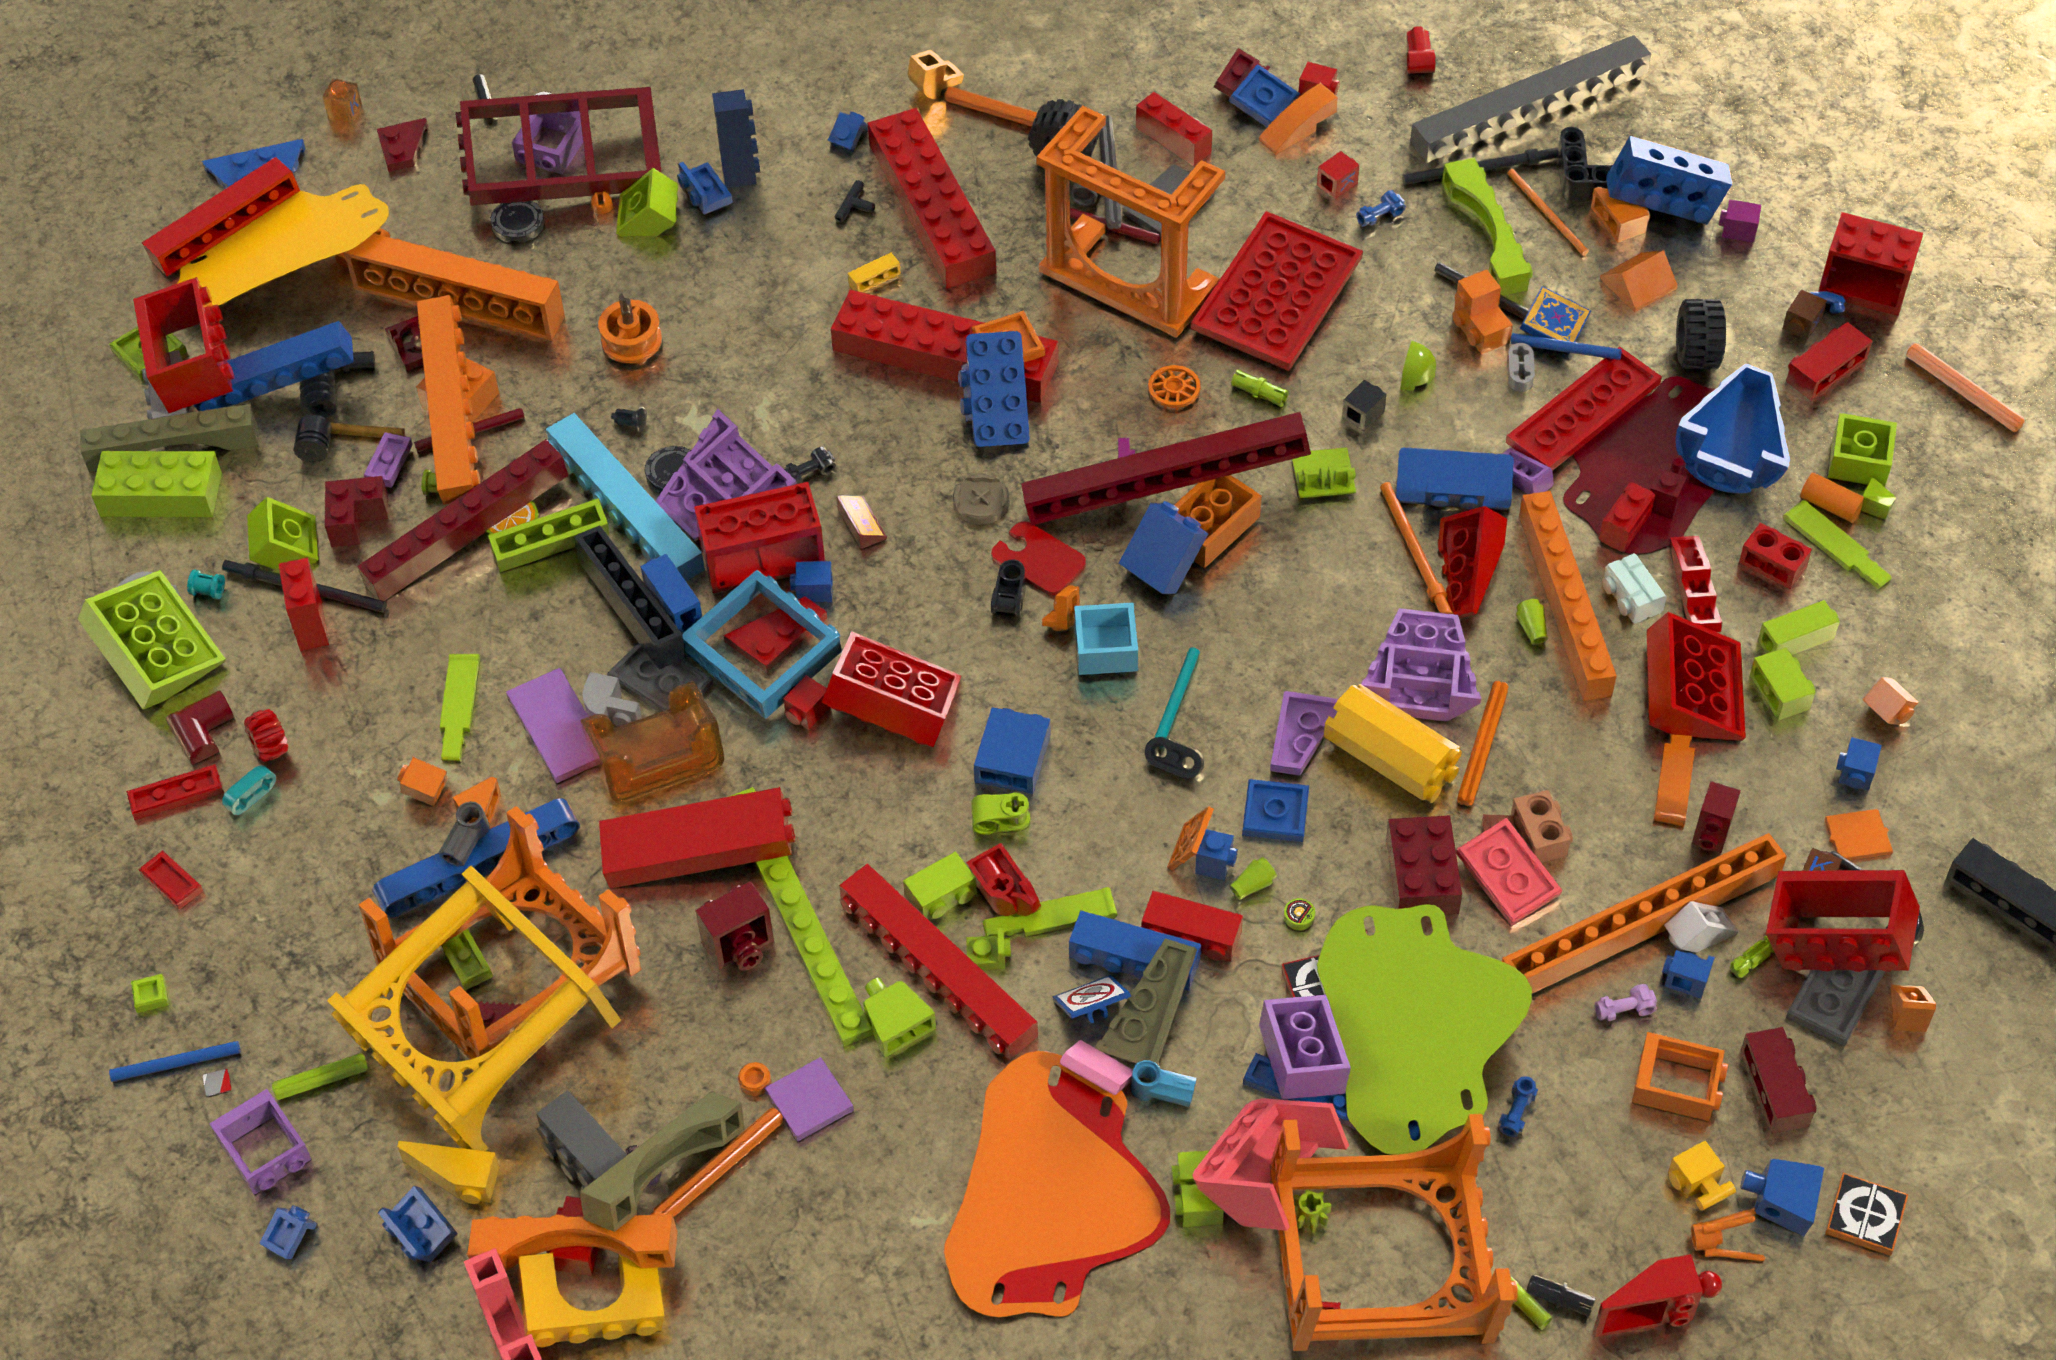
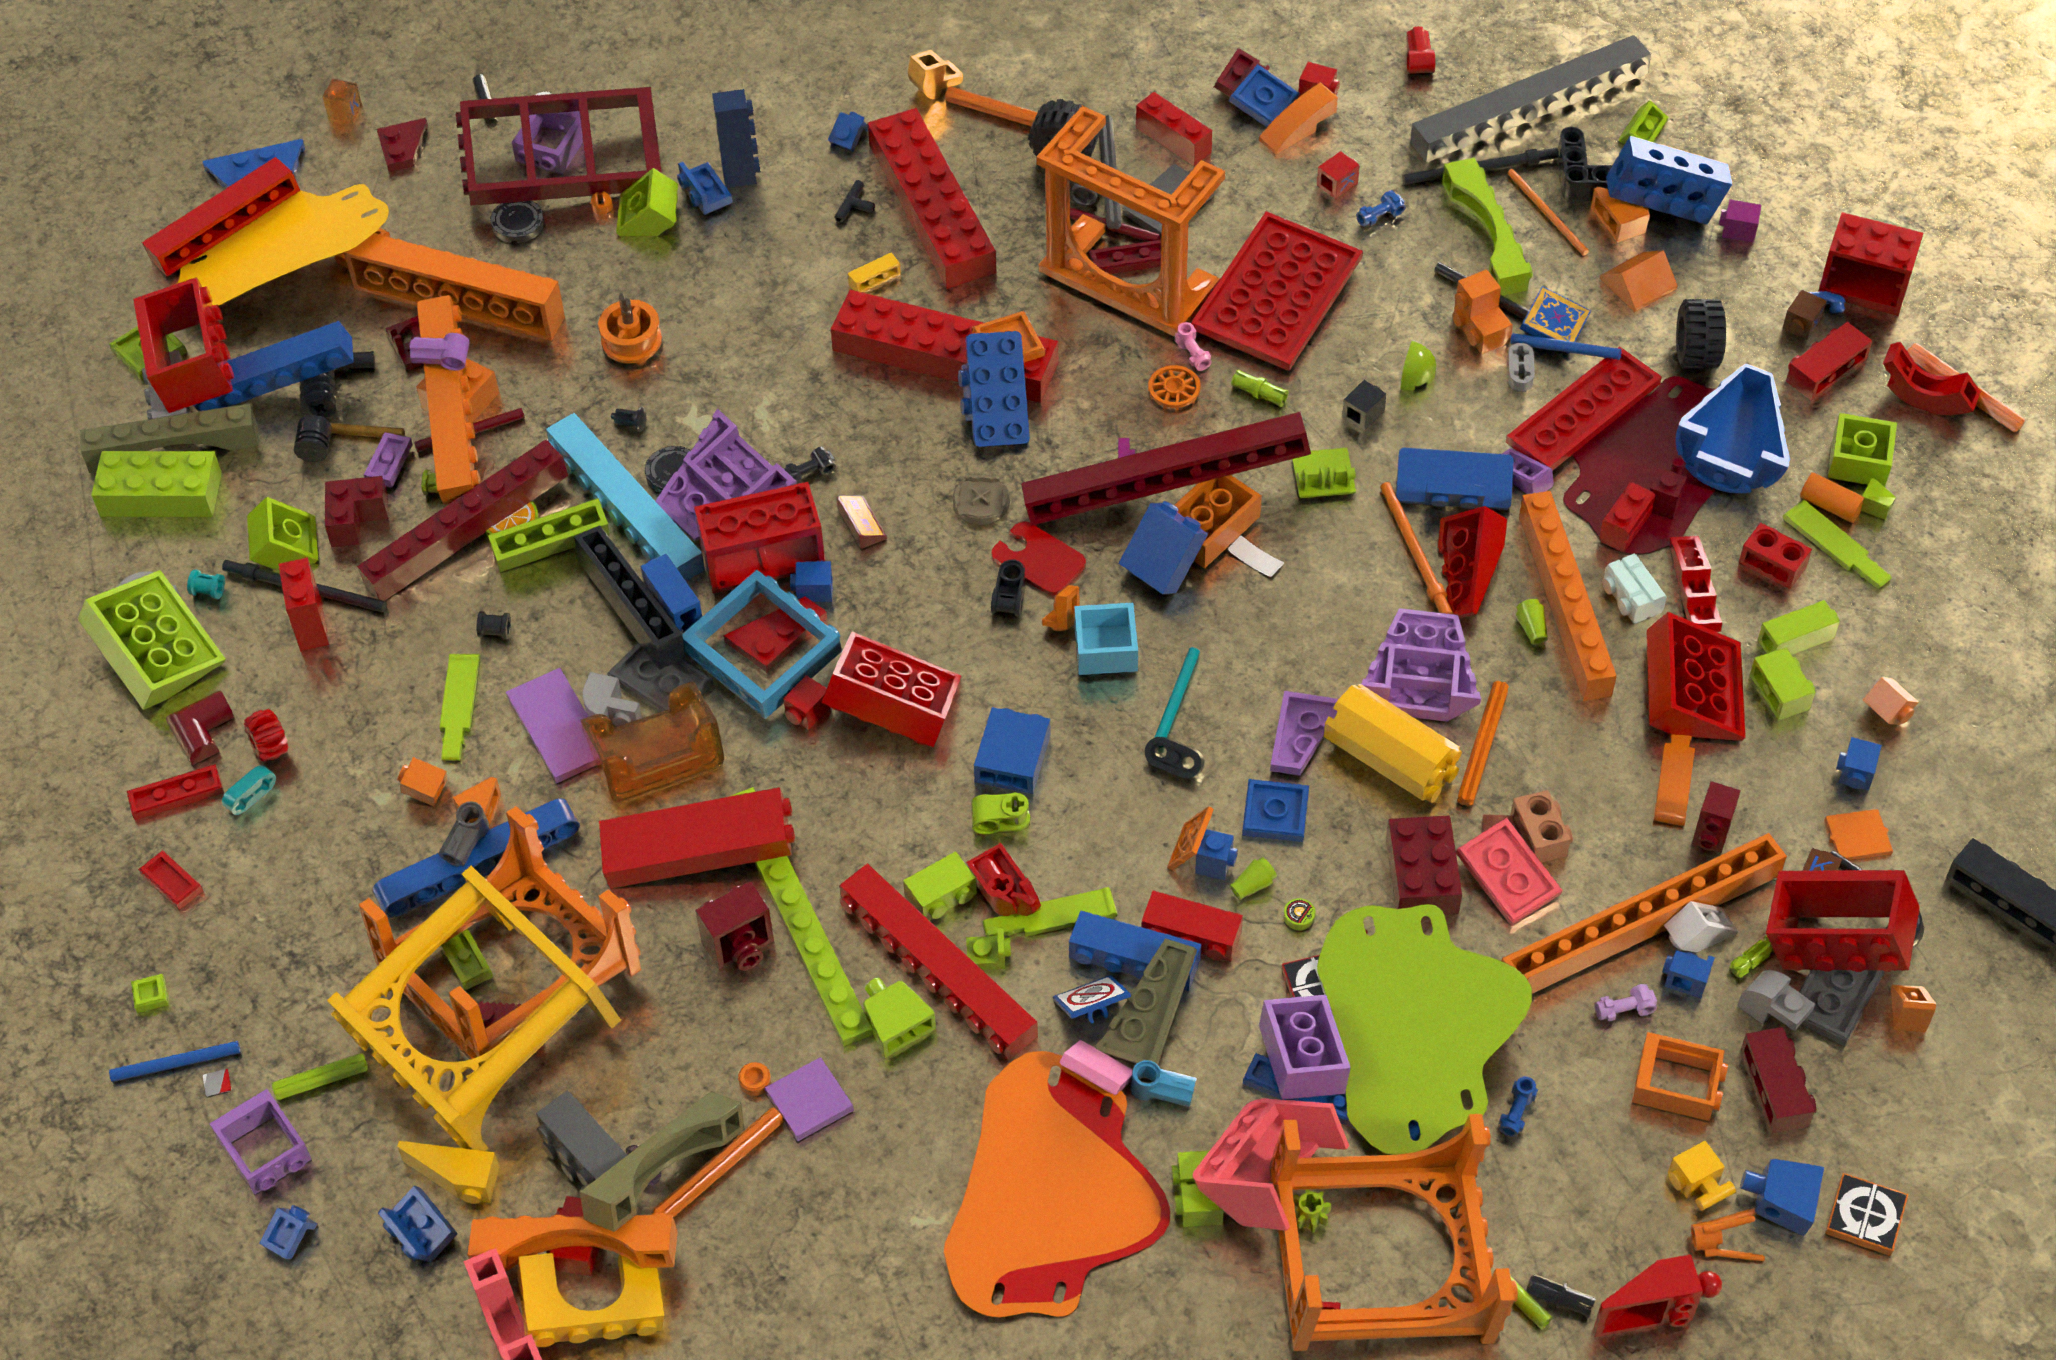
(447, 351): none -> medium lavender piece
(493, 625): none -> black bush
(1127, 257): none -> dark red tile
(1185, 339): none -> bright pink bar
(1255, 557): none -> white sticker
(1645, 123): none -> lime slope
(1773, 996): none -> light grey brick
(1928, 391): none -> red arch

